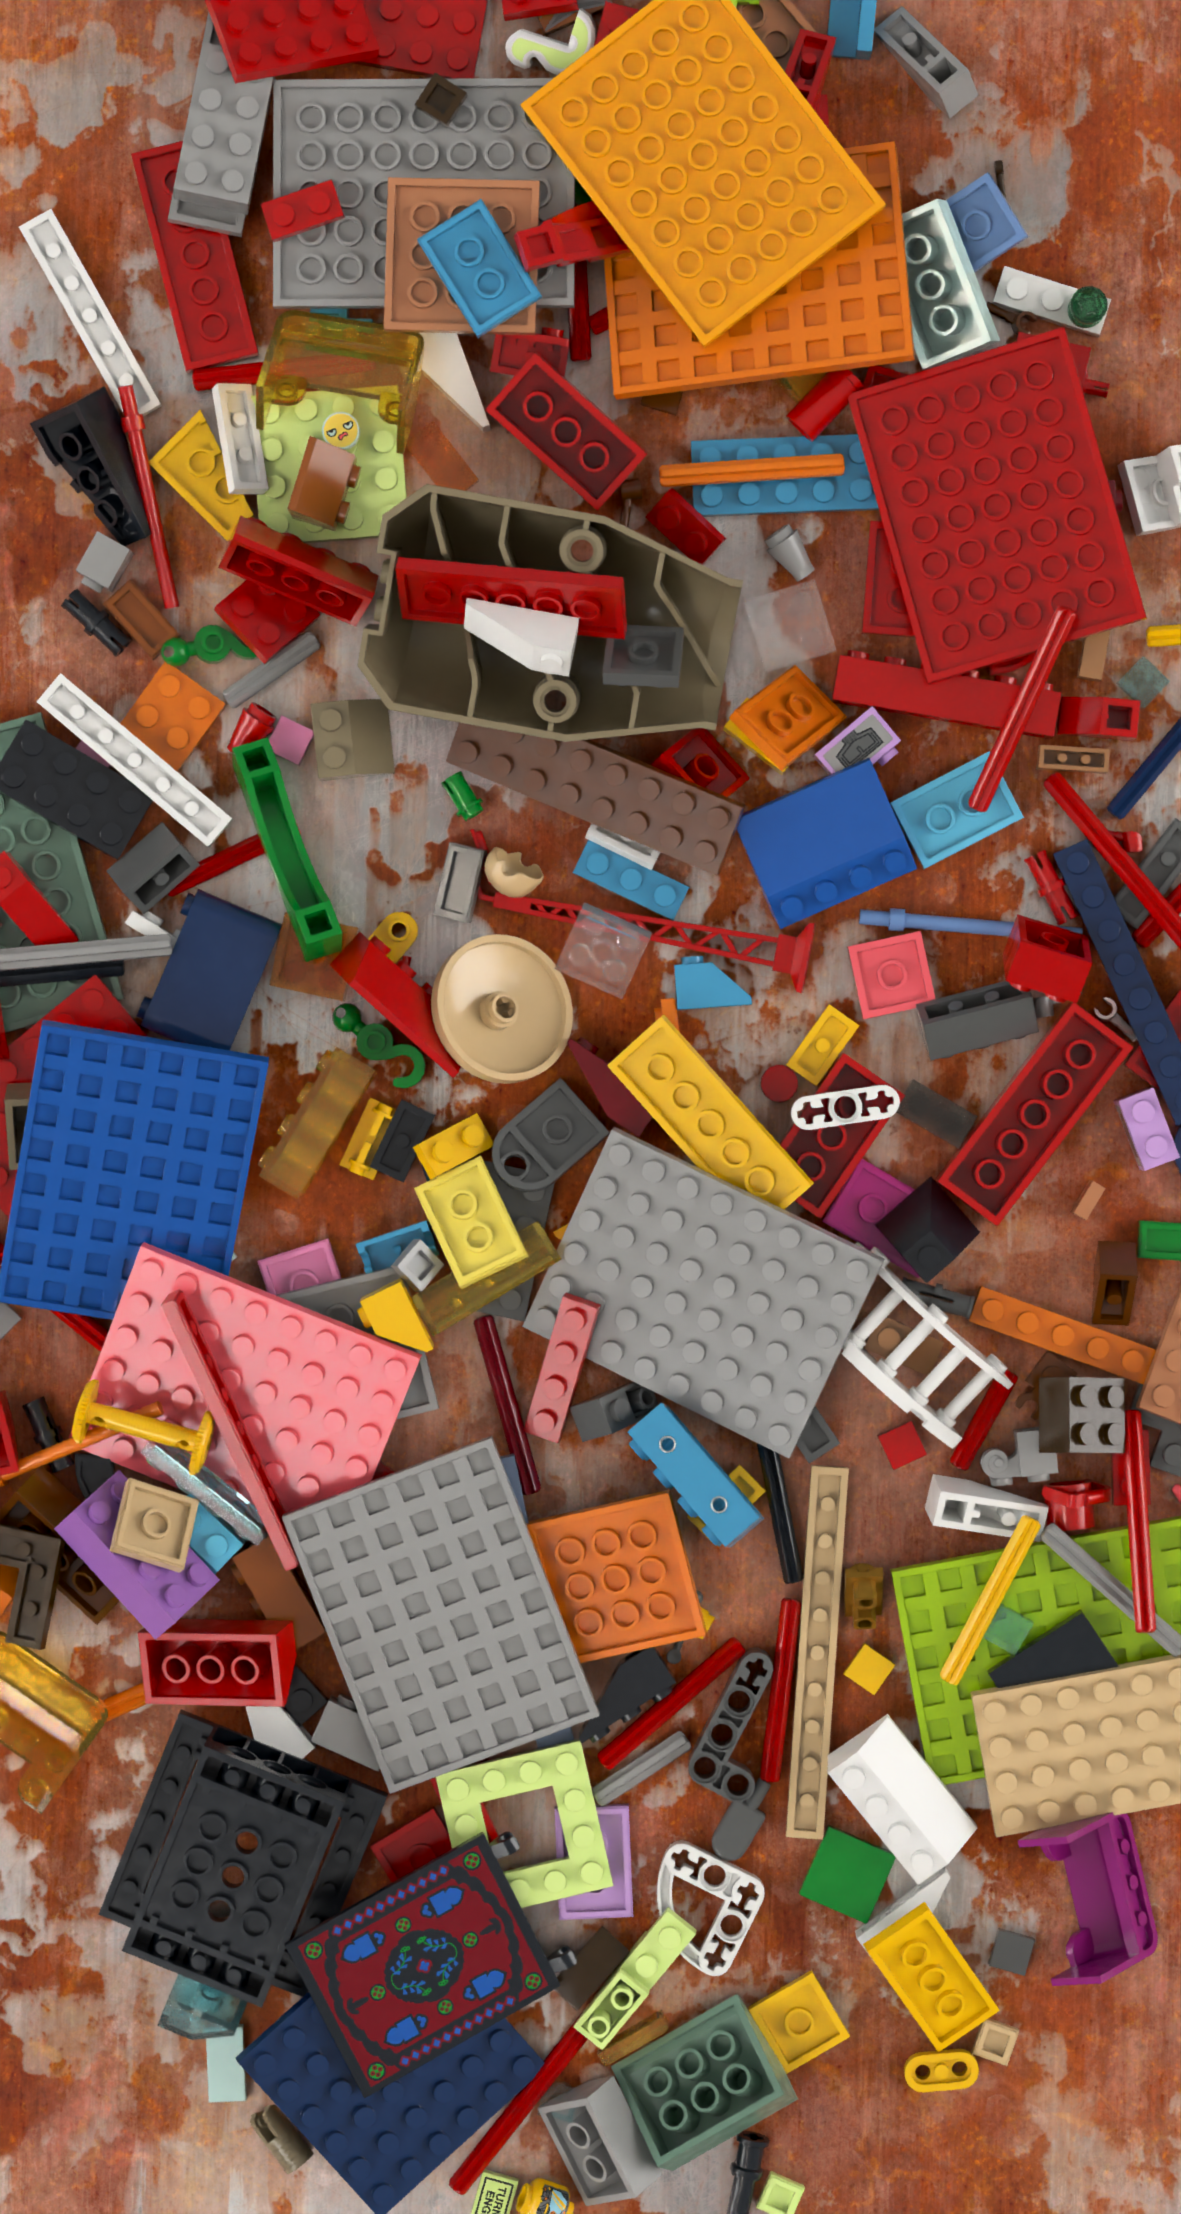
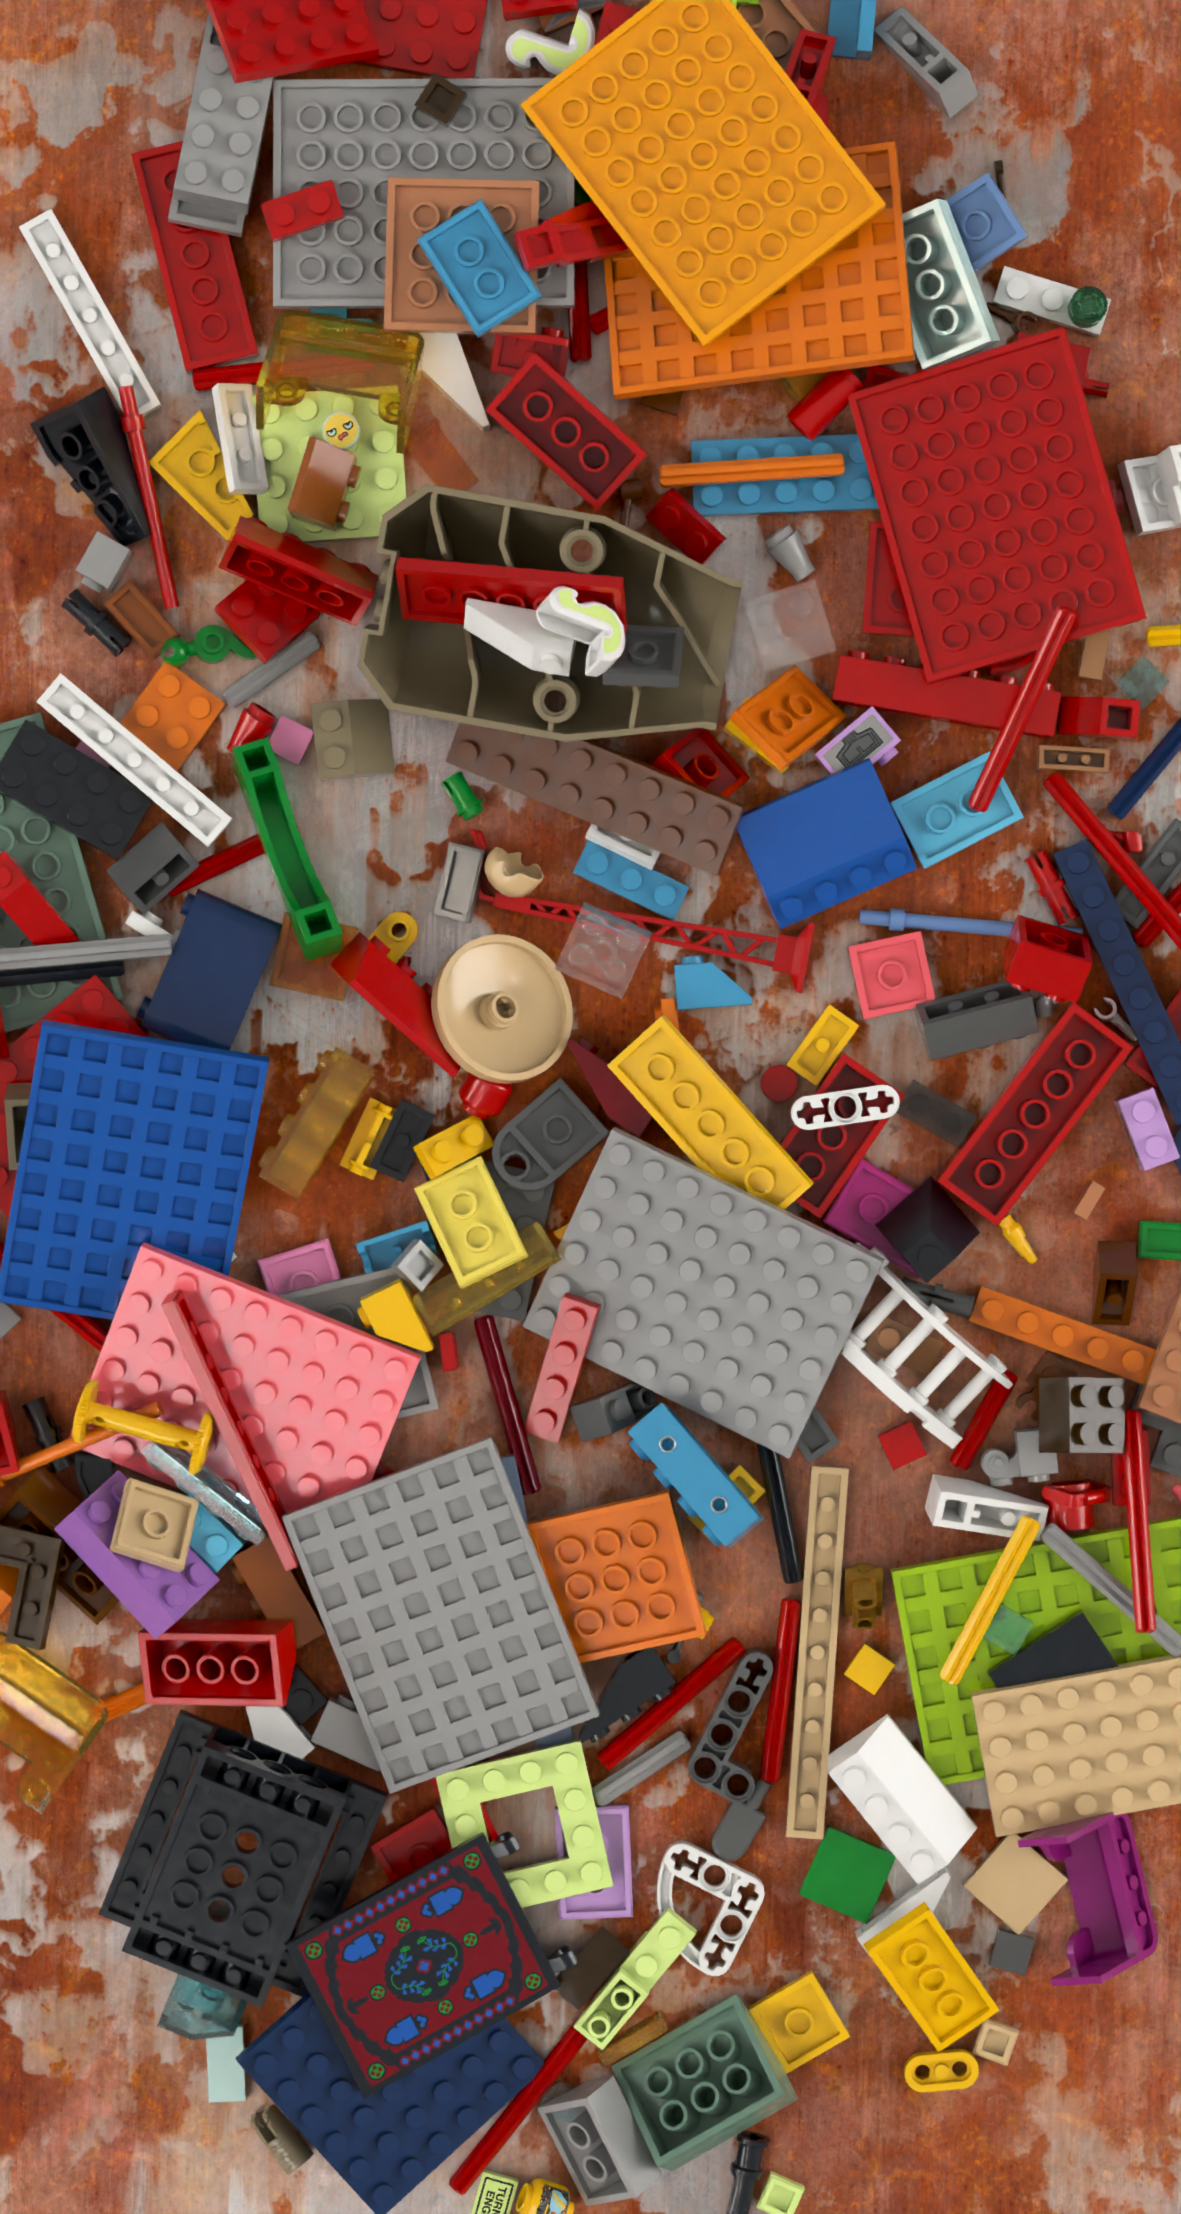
(377, 1043): green piece -> none
(448, 1351): none -> red tile
(483, 1097): none -> red head
(587, 623): none -> white animal
(1015, 1882): none -> tan tile
(1016, 1237): none -> yellow piece

